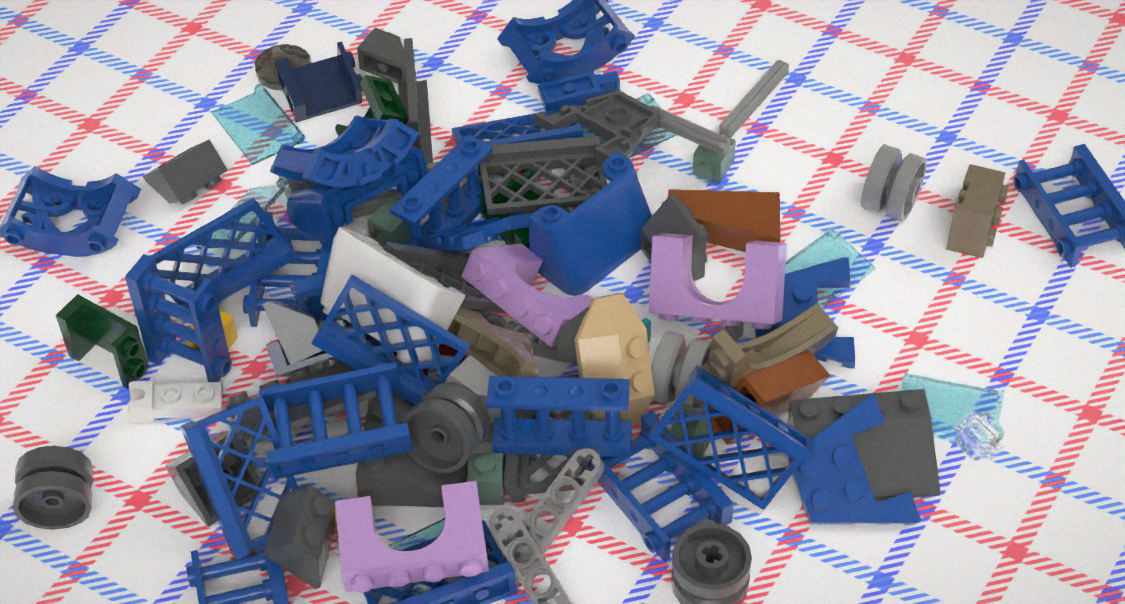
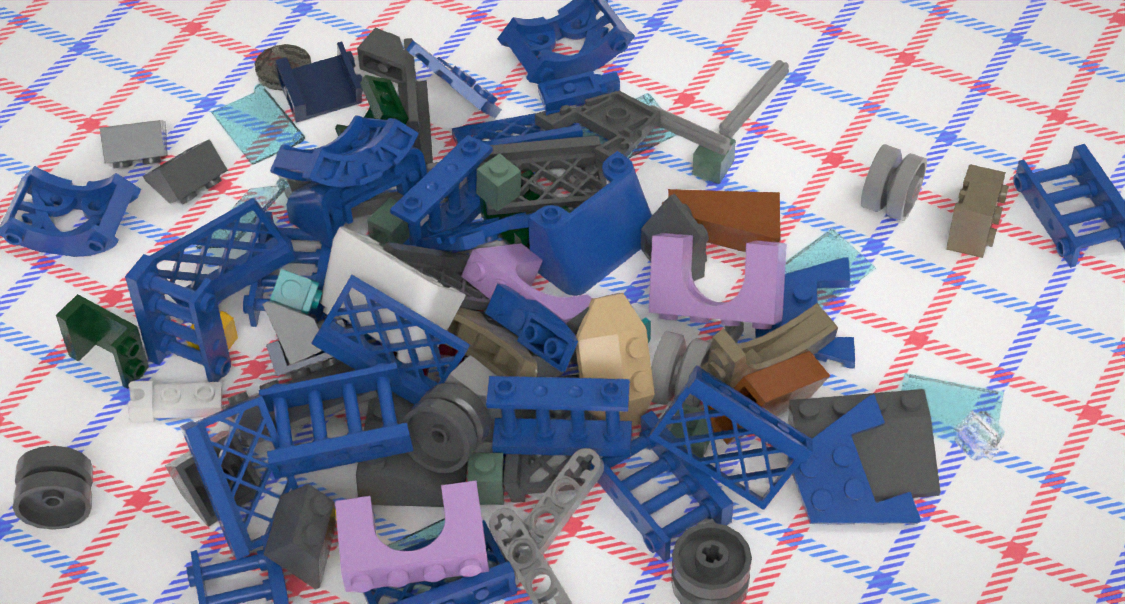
(134, 142): none -> slope
(296, 291): none -> teal bracket
(458, 80): none -> wing
(498, 182): none -> sand green brick
(534, 325): none -> blue slope

